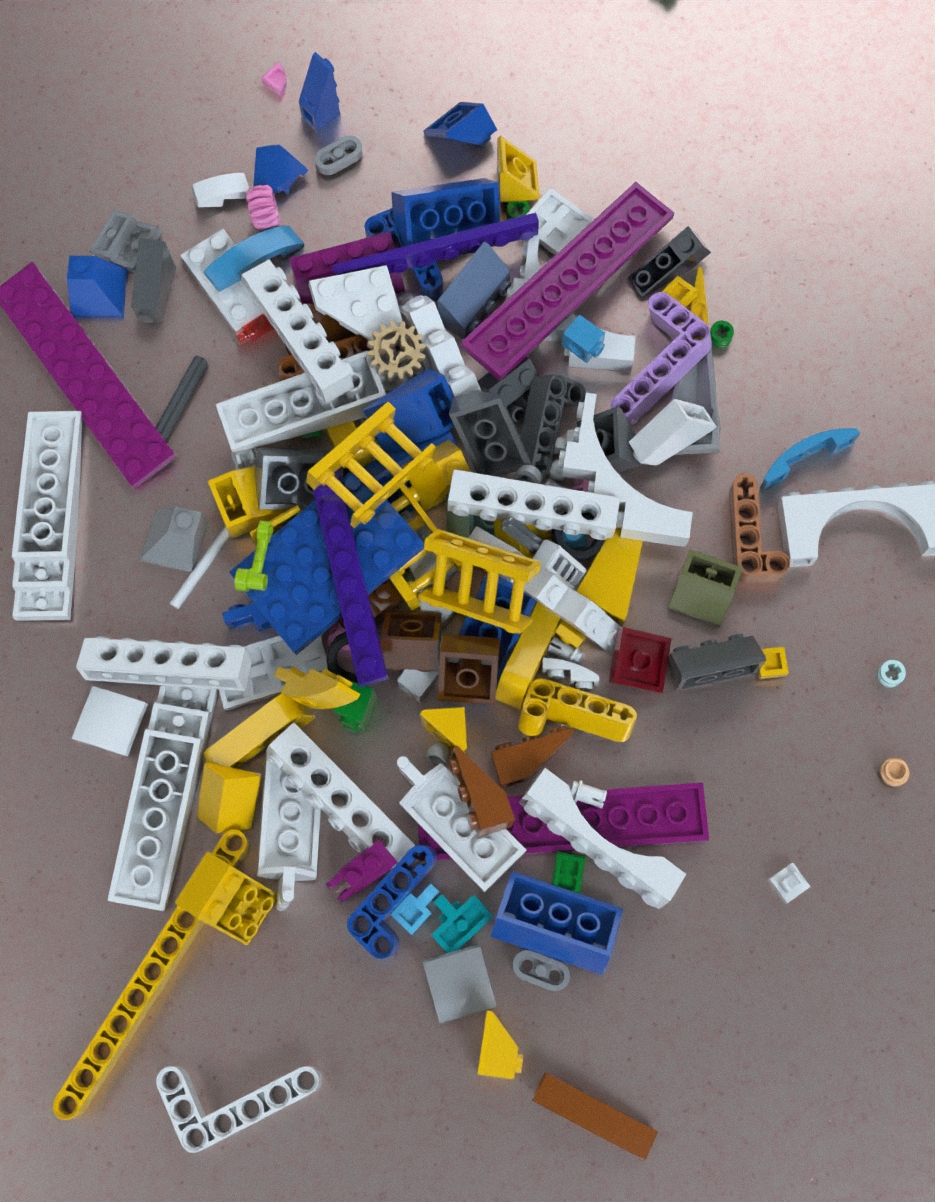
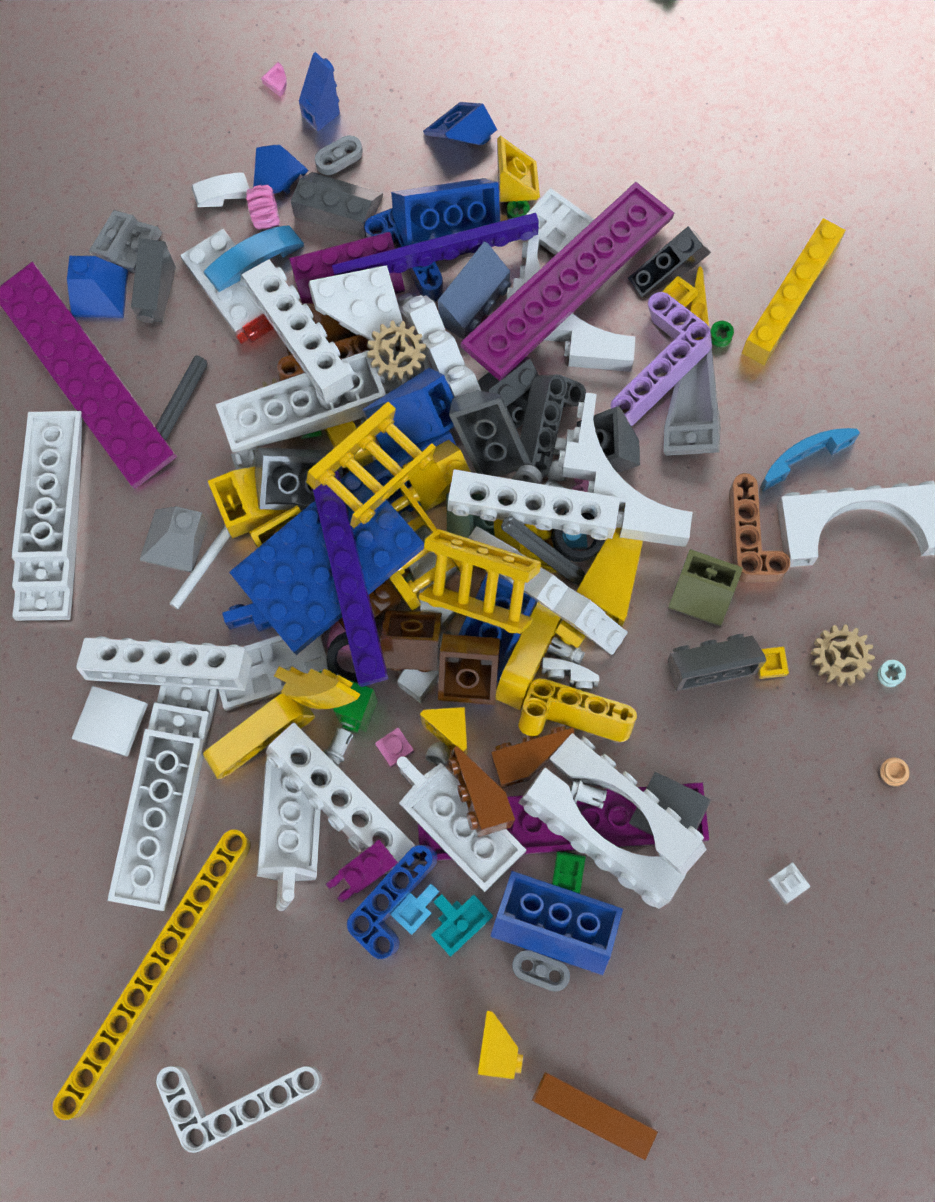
(226, 899): yellow slope -> none
(228, 798): yellow slope -> none
(253, 578): lime brick -> none
(334, 203): none -> dark grey slope
(338, 745): none -> white pin
(394, 746): none -> bright pink plate
(459, 983): light grey slope -> none
(548, 555): white slope -> none
(583, 339): dark azure brick -> none
(640, 660): dark red plate -> none
(671, 432): white slope -> none
(673, 841): none -> white arch
(681, 799): none -> dark grey slope
(792, 291): none -> yellow arch
(852, 659): none -> tan gear

